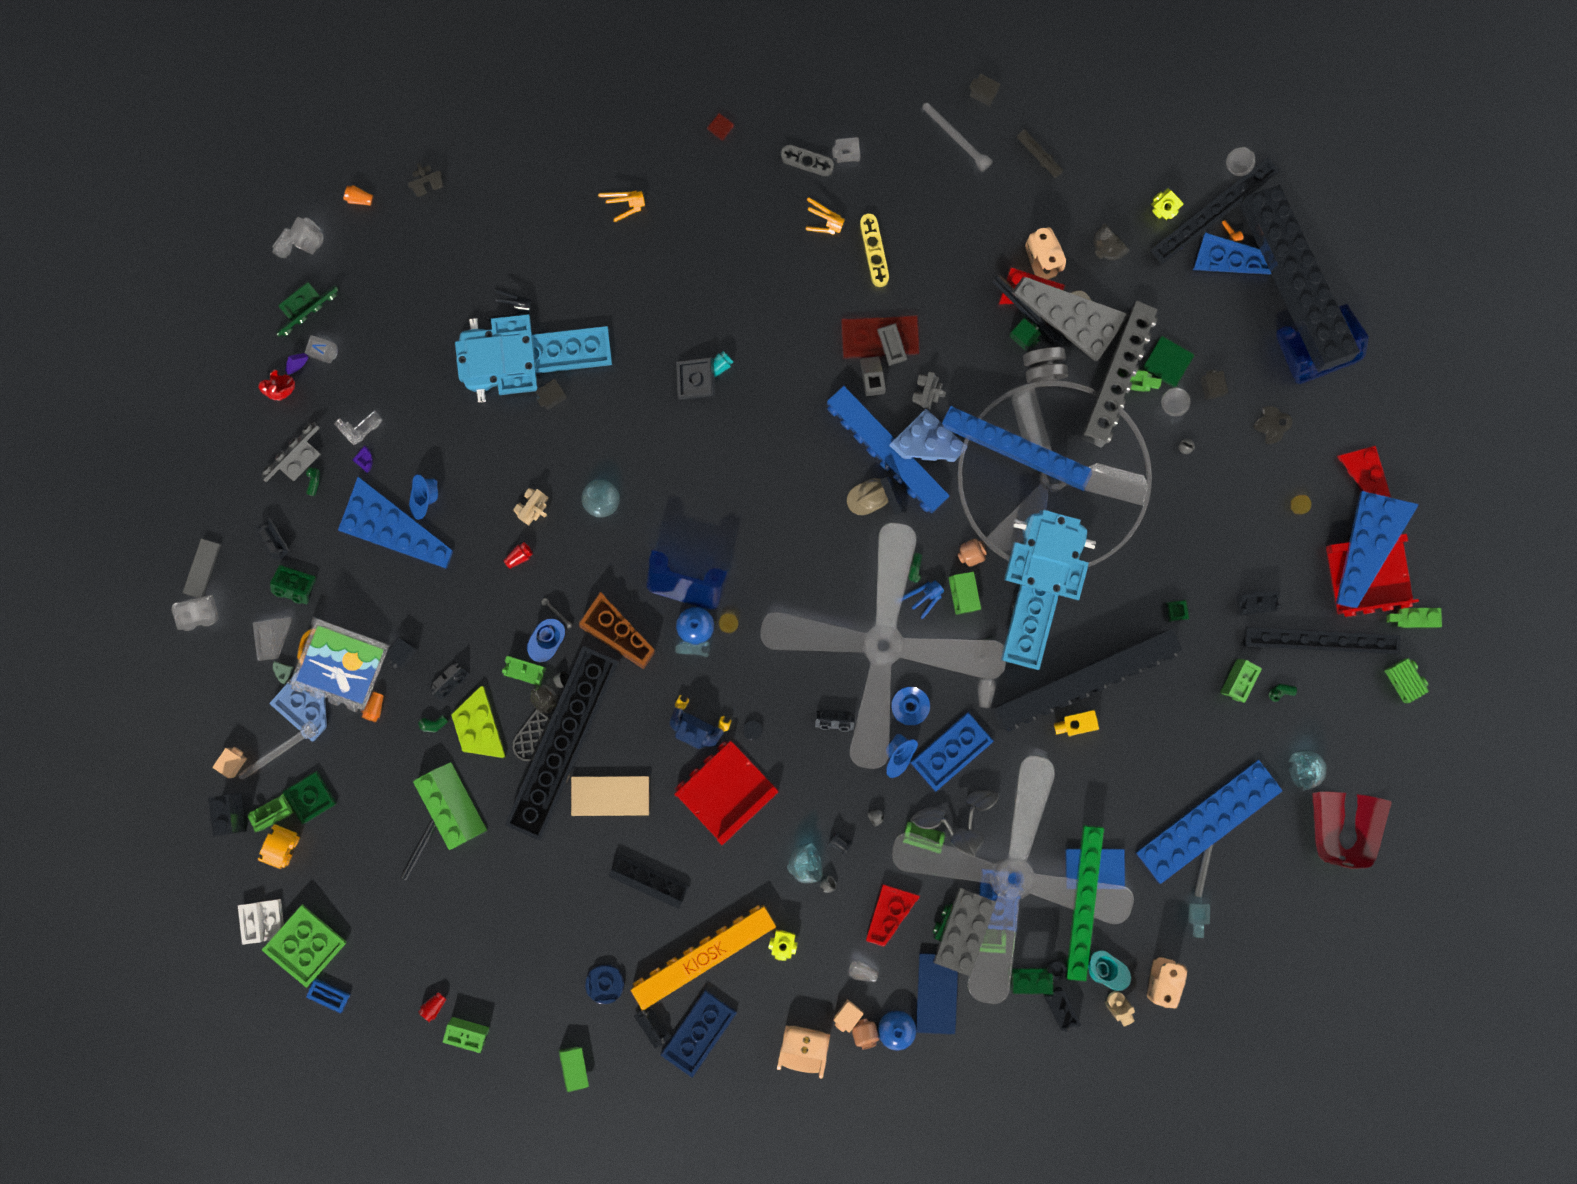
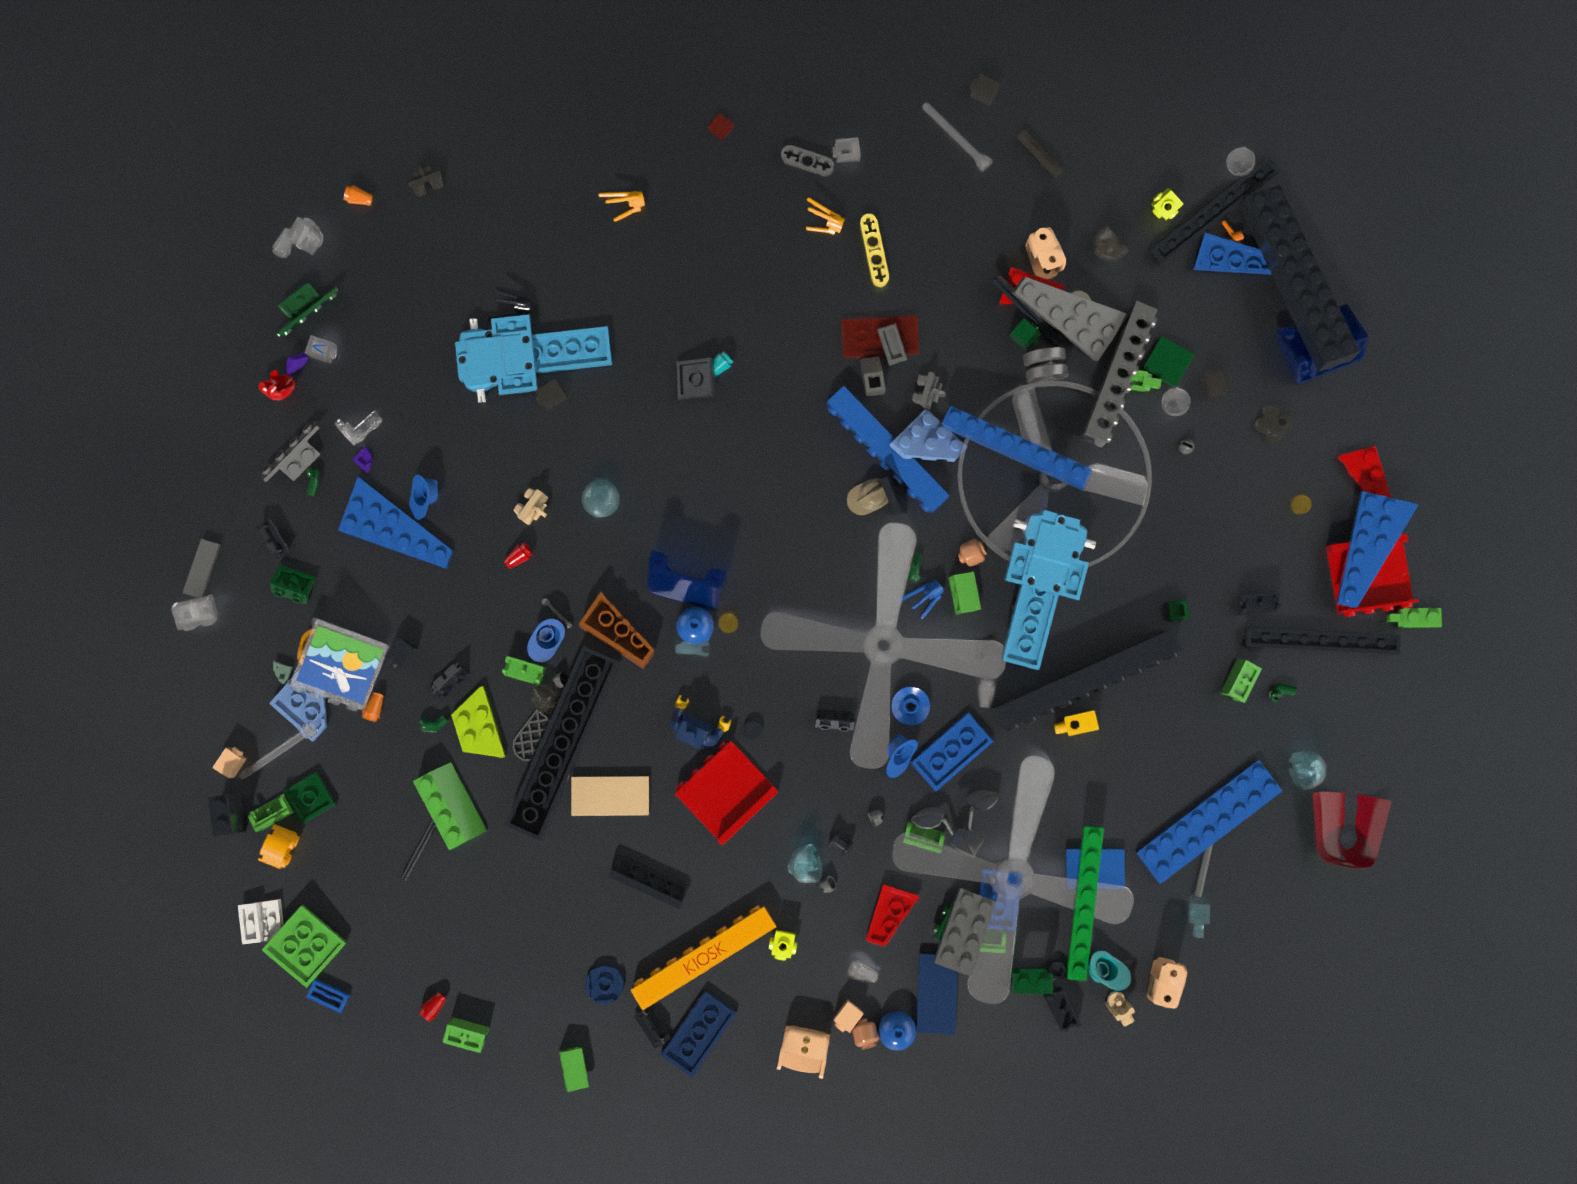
(270, 637): clear wing -> none
(1407, 680): bright green brick -> none

